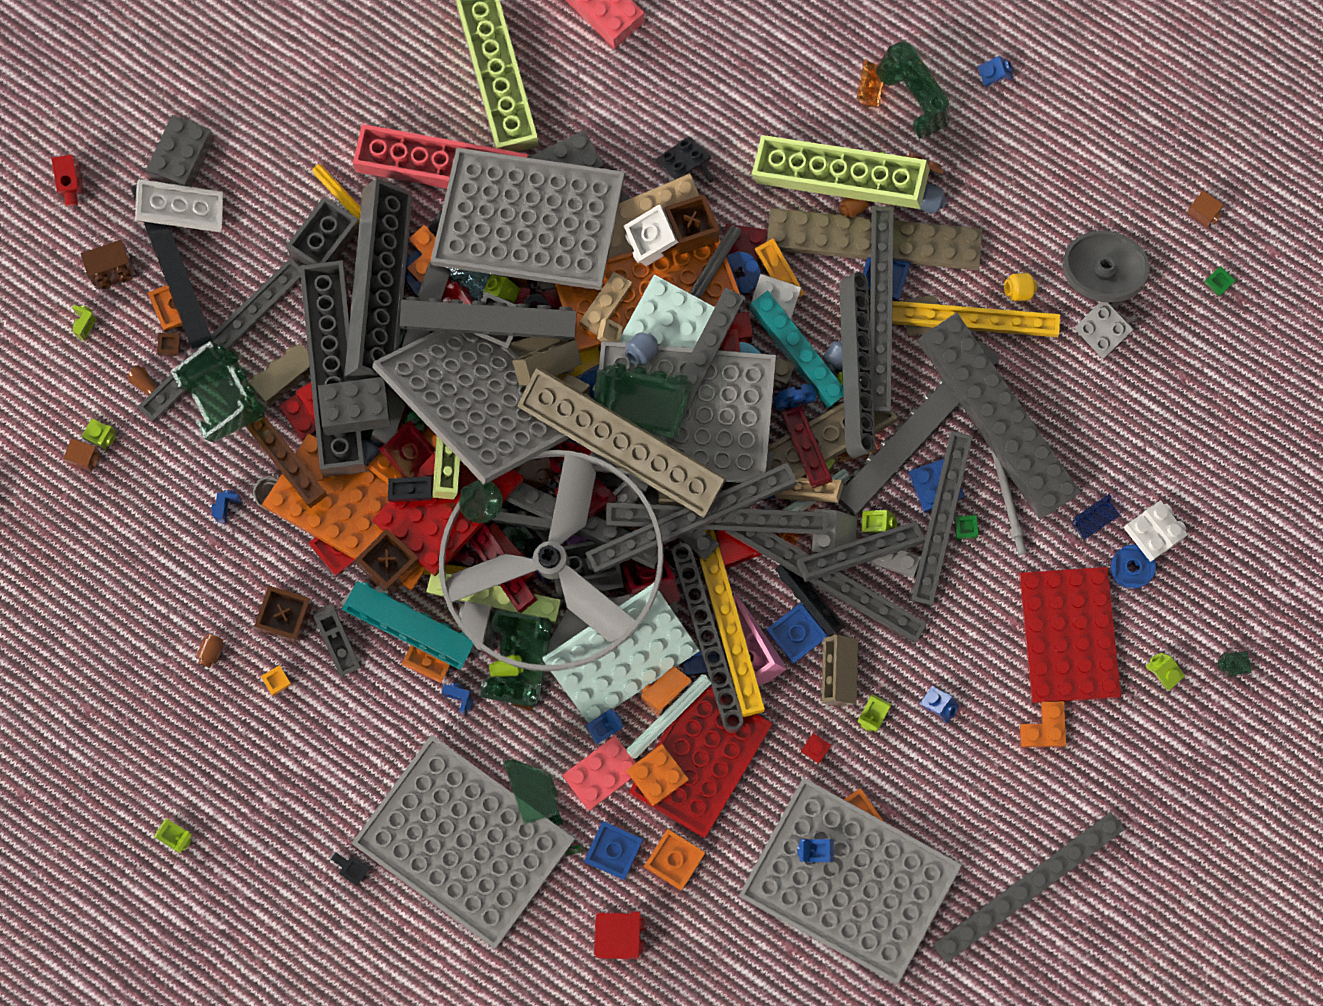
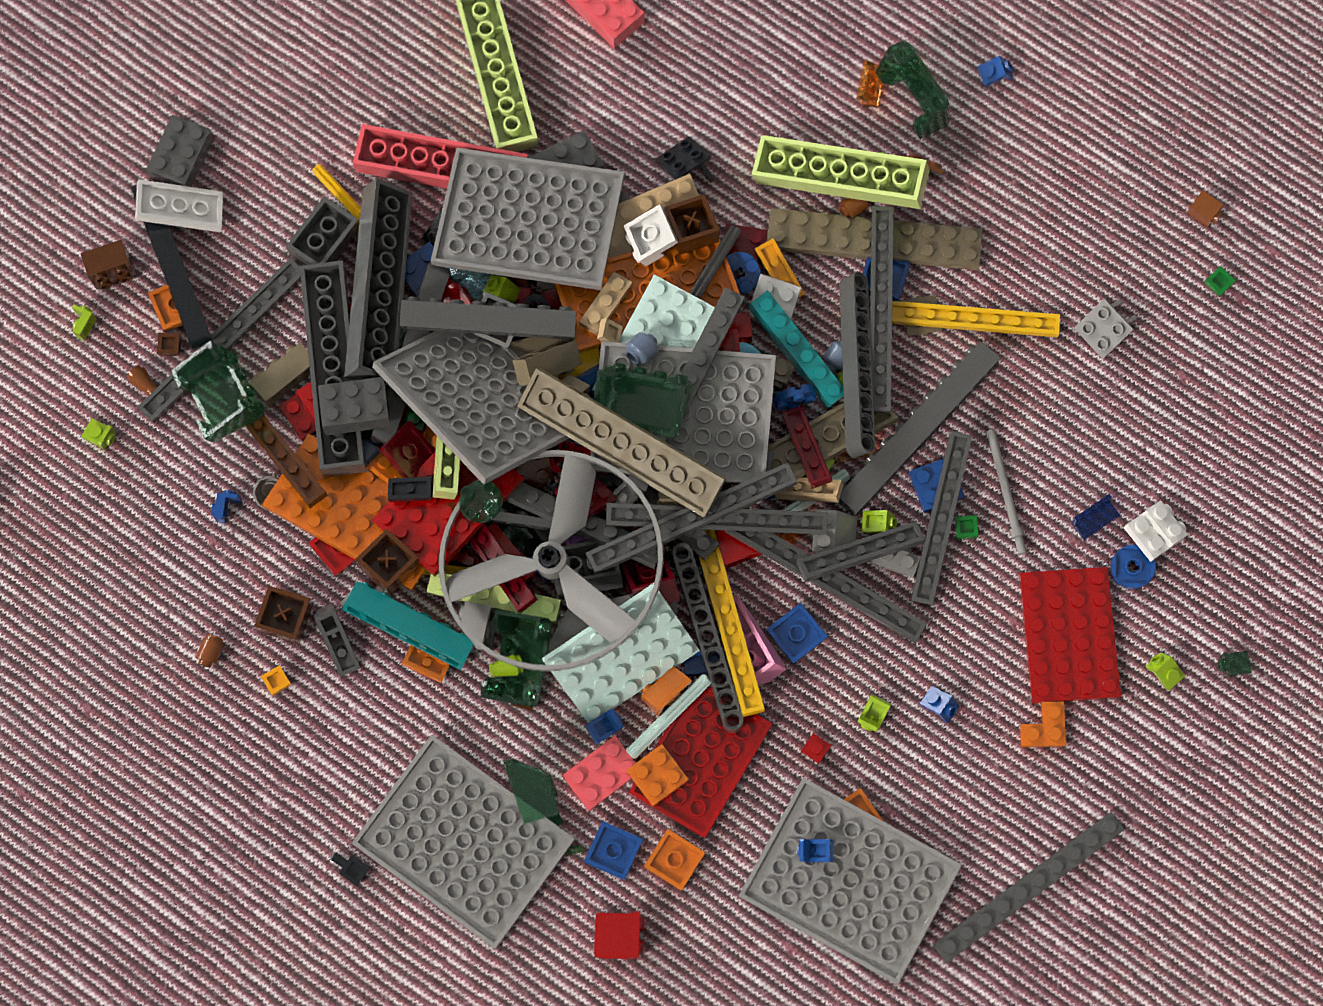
(68, 170): red torso -> none
(82, 455): dark orange brick -> none
(173, 836): lime bracket -> none
(424, 242): orange plate -> none
(457, 692): blue bracket -> none
(812, 600): black plate -> none
(839, 670): dark tan brick -> none
(933, 199): sand blue head -> none
(998, 416): dark grey brick -> none
(1020, 287): yellow head -> none
(1106, 266): dark grey dish -> none

